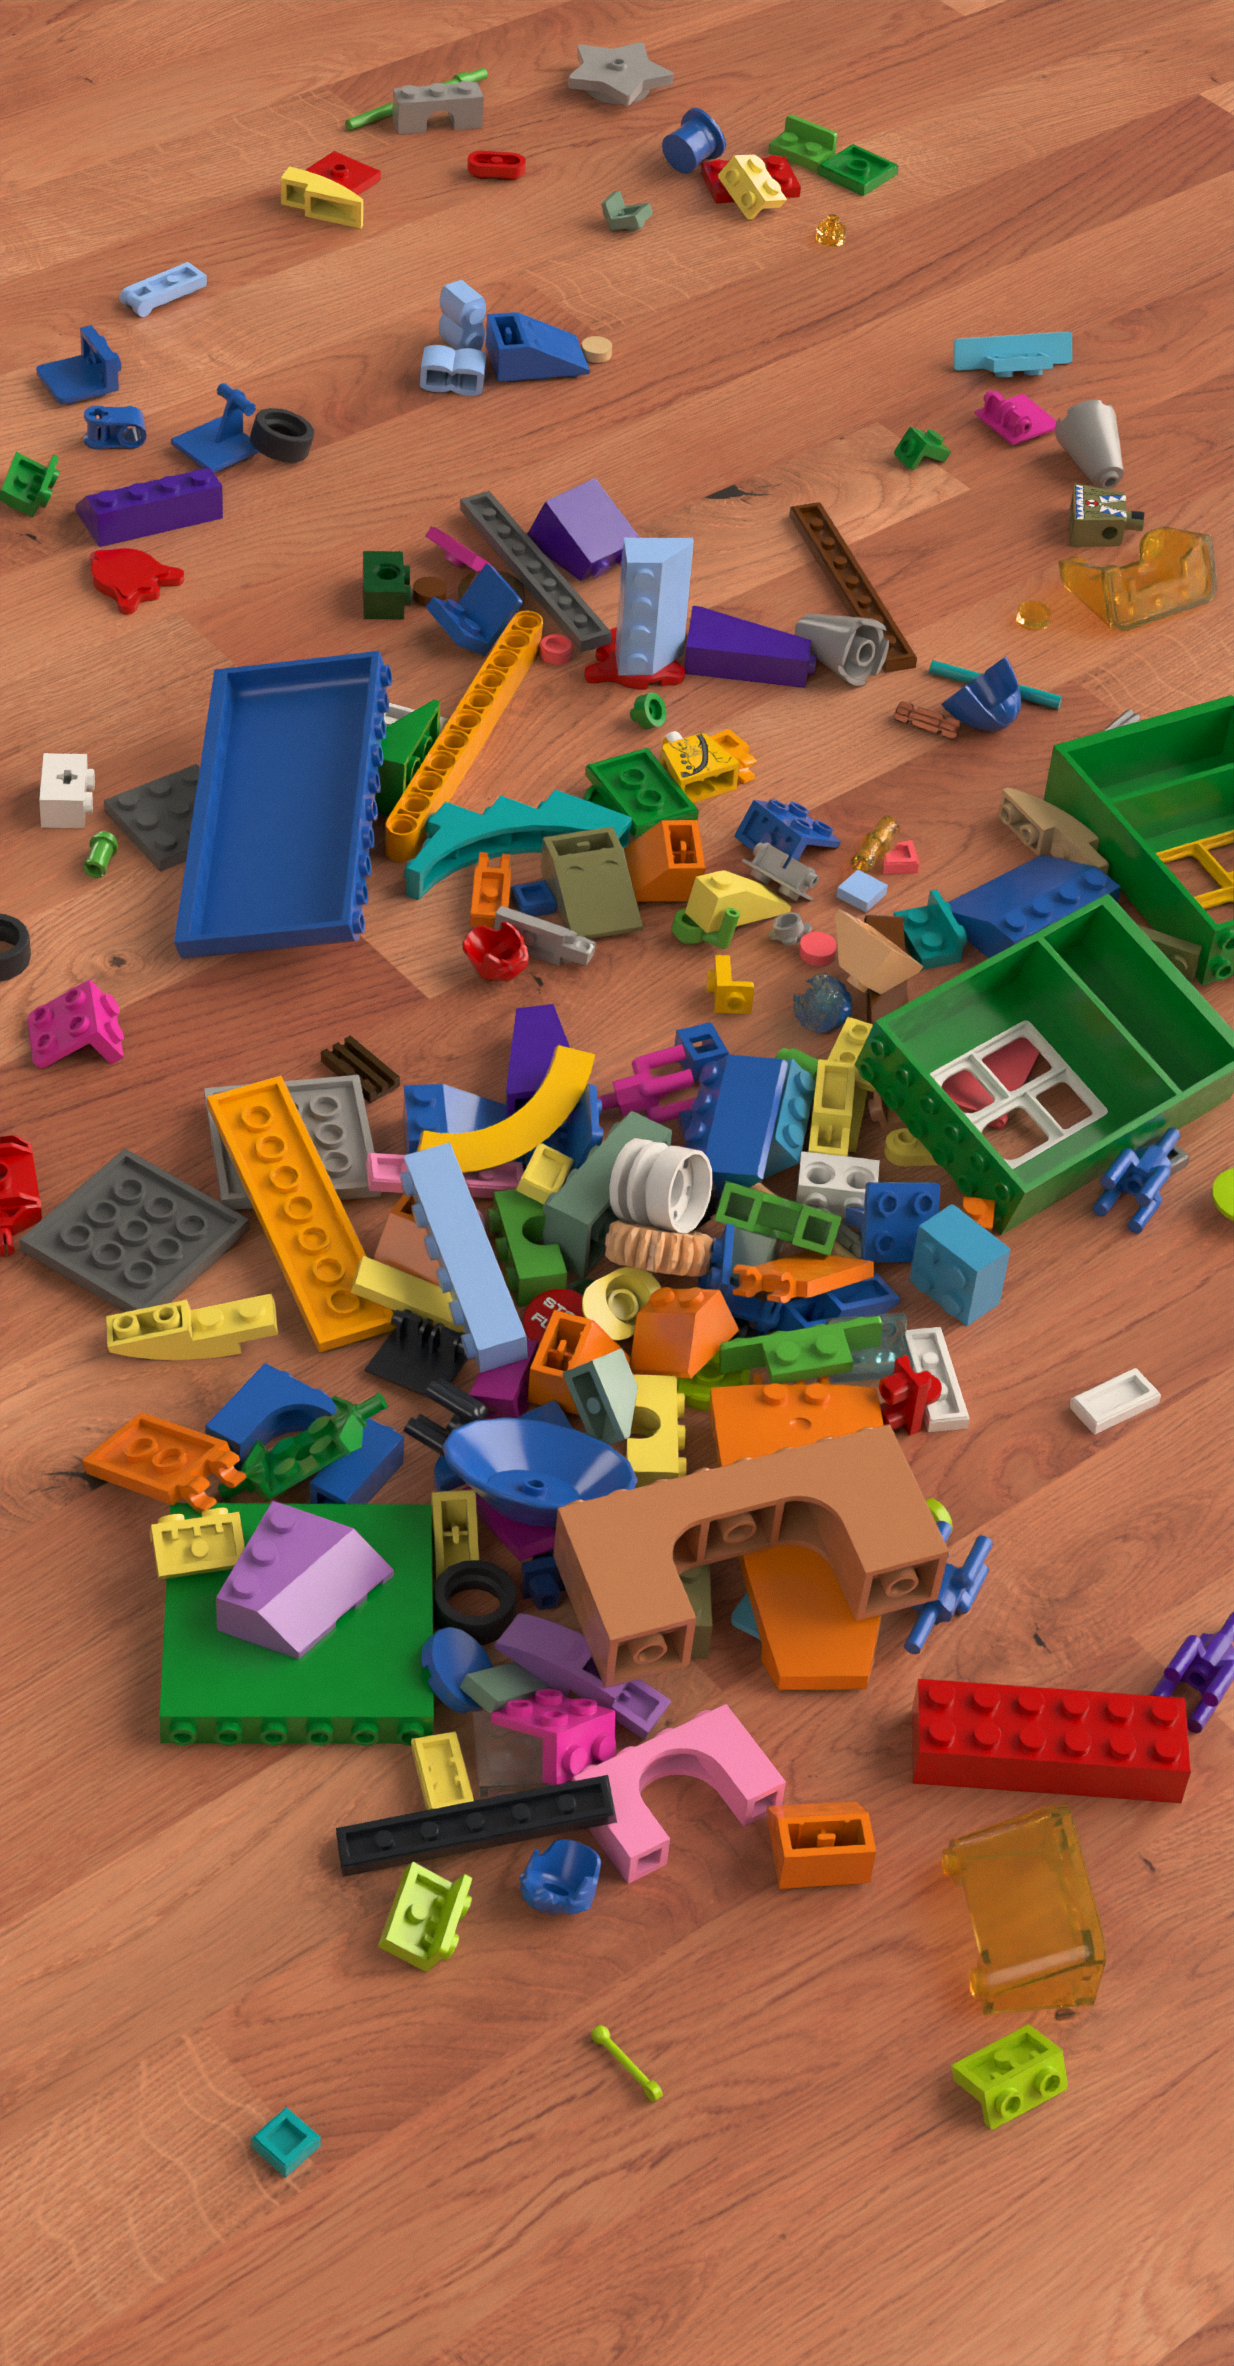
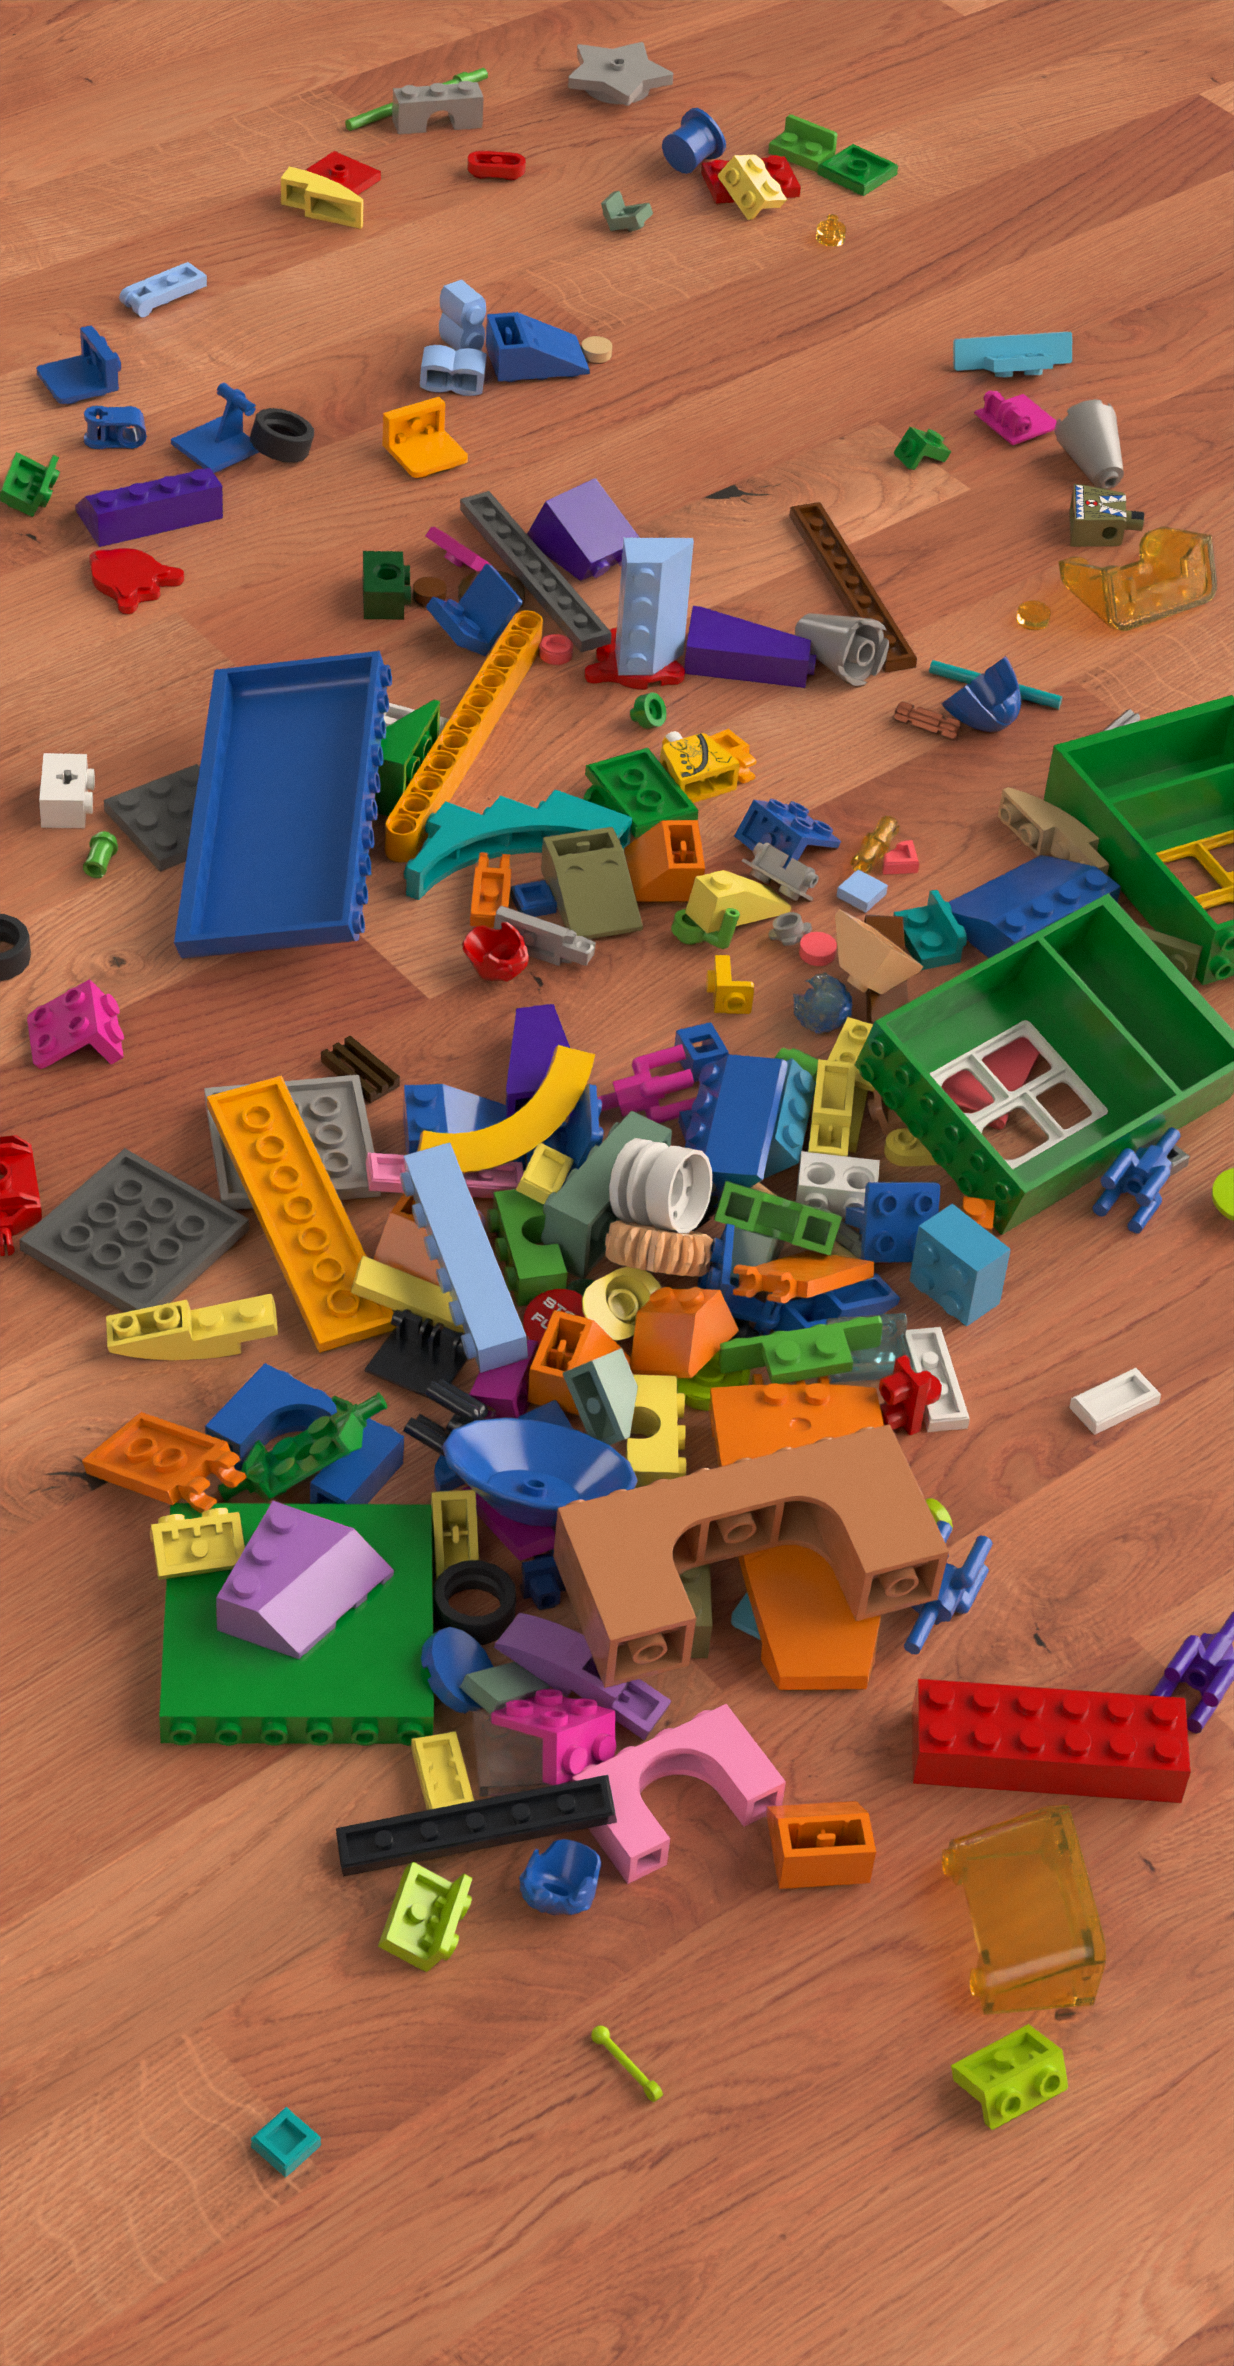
(419, 439): none -> light orange bracket

